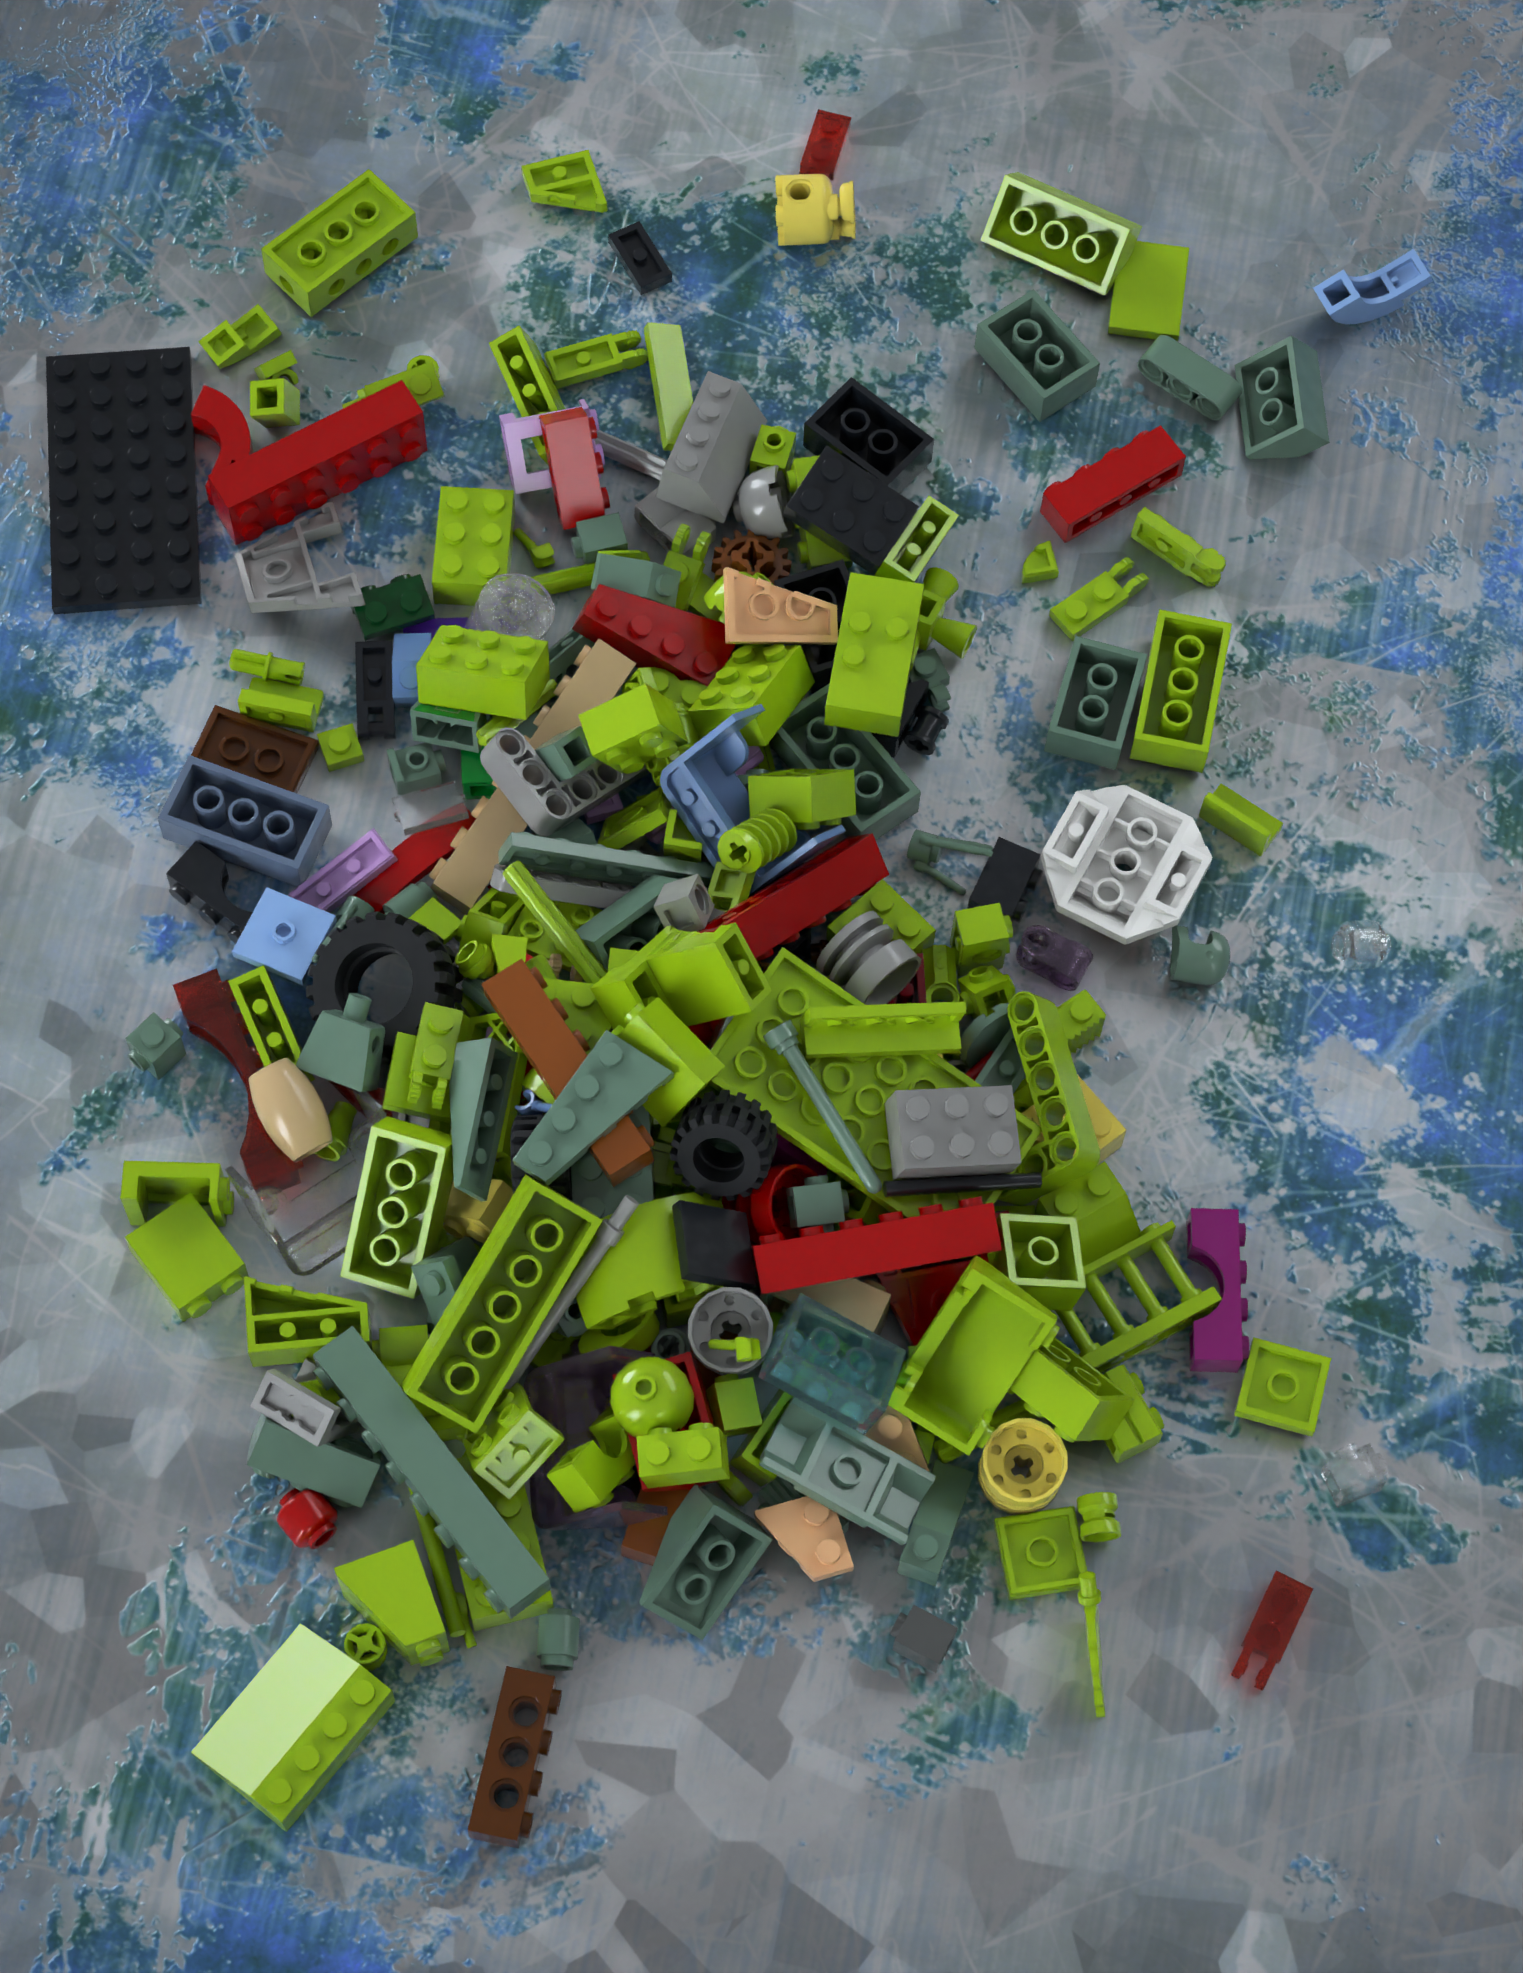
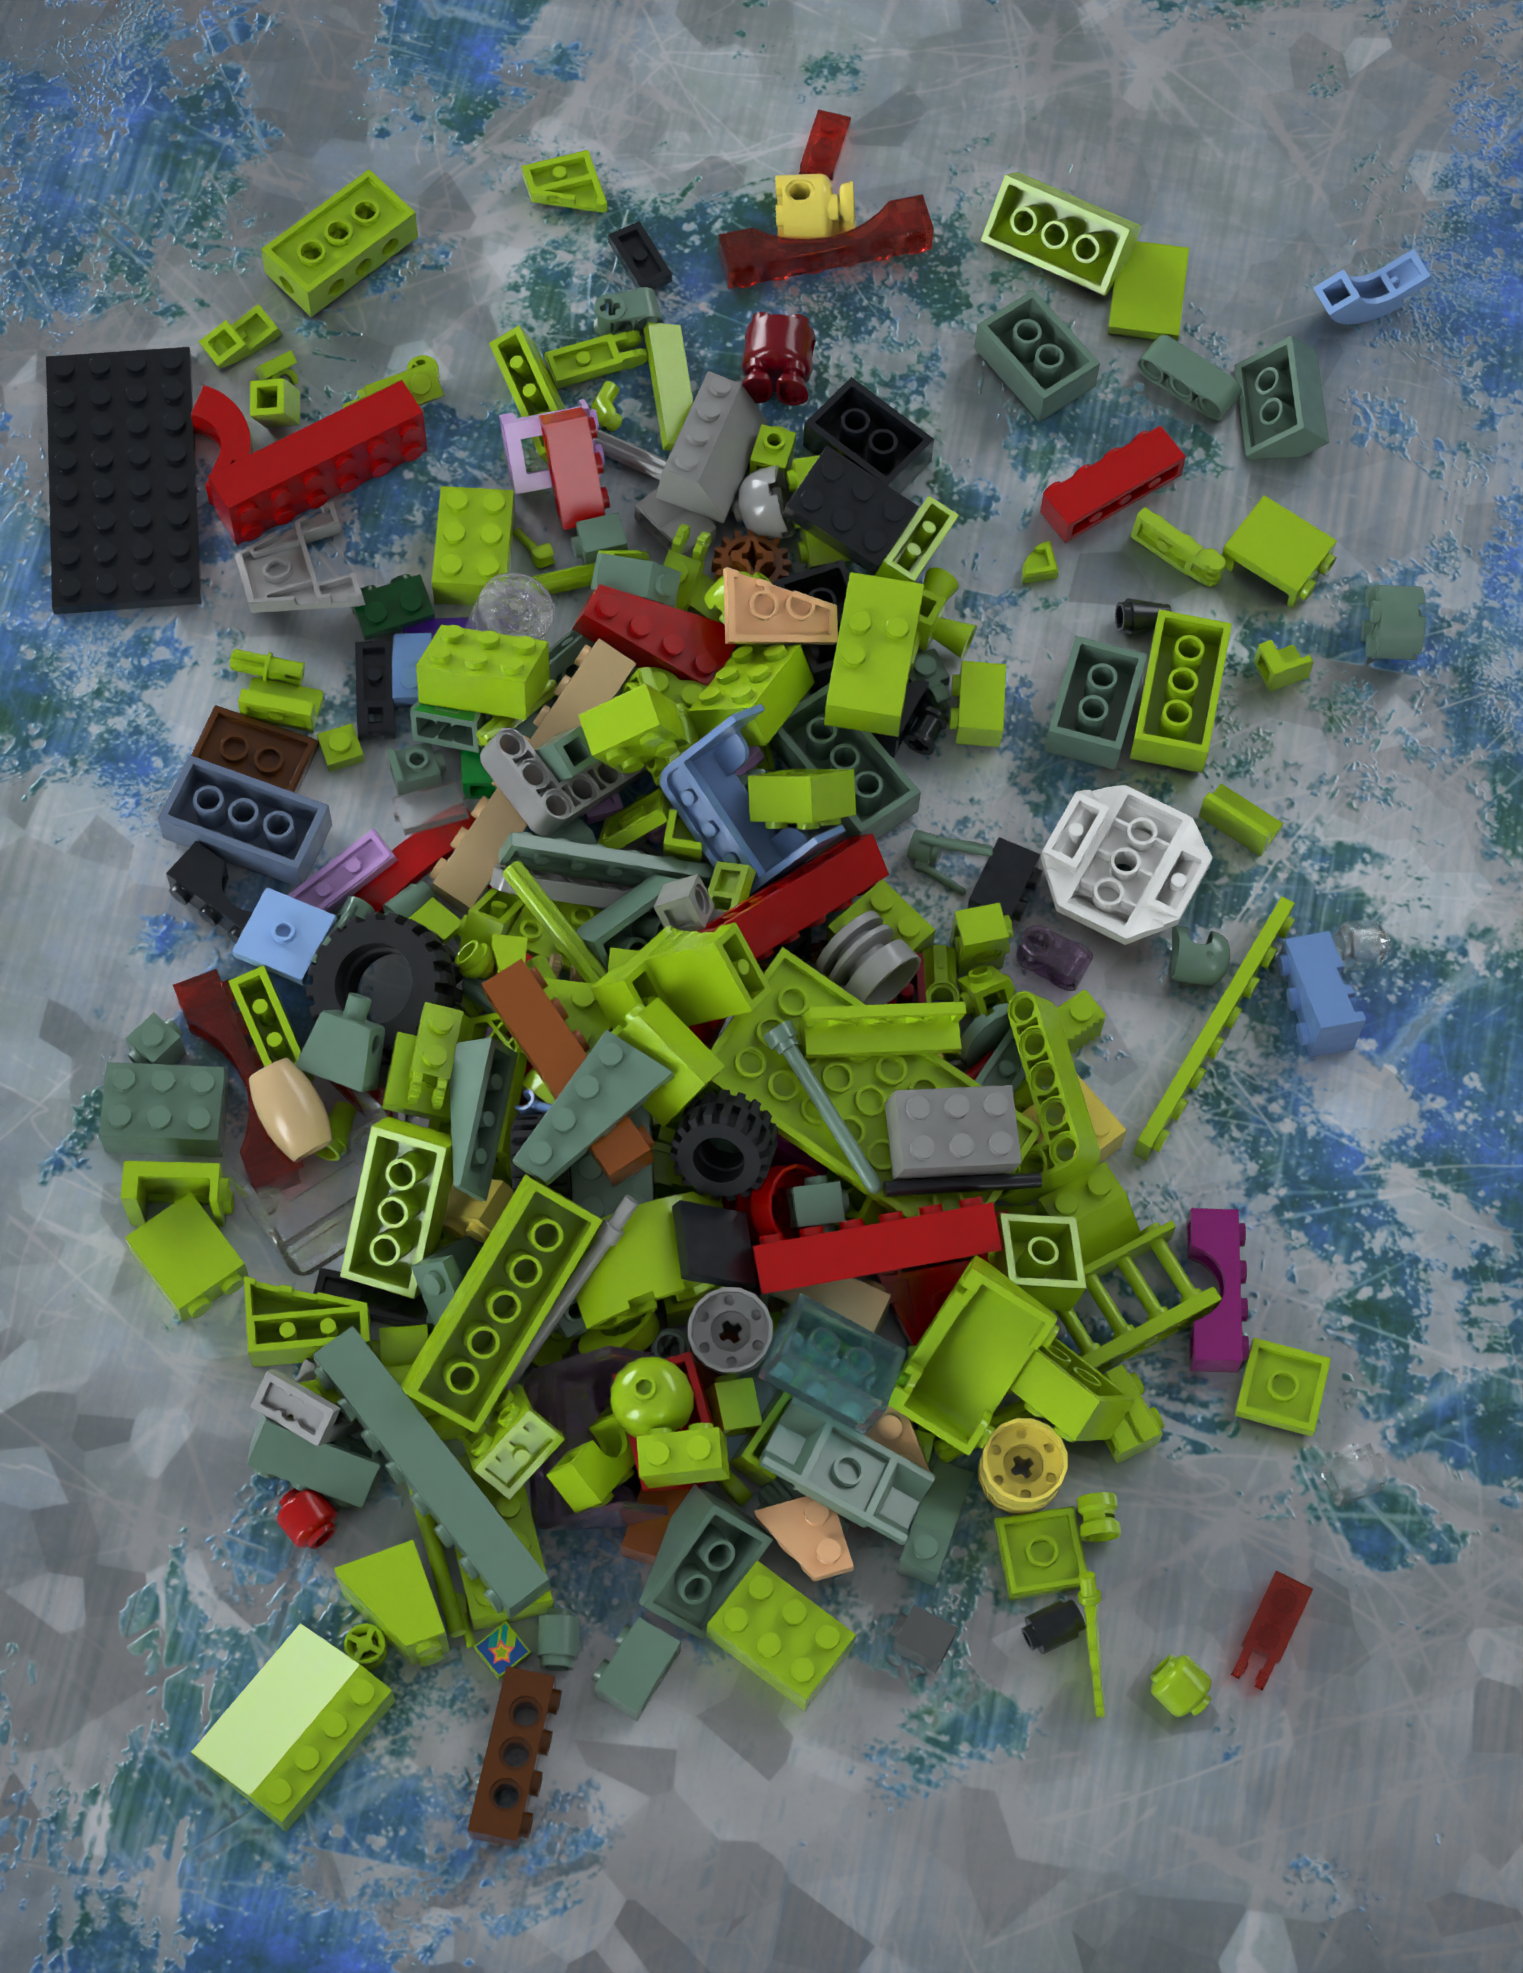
(164, 1109): none -> sand green brick
(382, 1305): none -> black tile
(502, 1649): none -> tile
(604, 406): none -> lime arm
(626, 311): none -> sand green piece
(636, 1667): none -> sand green brick
(746, 1348): lime hand -> none
(757, 841): lime piece -> none
(759, 257): none -> clear red arch
(778, 358): none -> dark red piece
(780, 1635): none -> lime brick
(979, 703): none -> lime brick
(1053, 1626): none -> black brick
(1097, 600): lime hinge -> none
(1137, 615): none -> black cone
(1181, 1685): none -> lime head
(1209, 1041): none -> lime plate
(1281, 549): none -> lime panel
(1281, 666): none -> lime panel
(1319, 994): none -> medium blue wedge
(1394, 622): none -> sand green brick

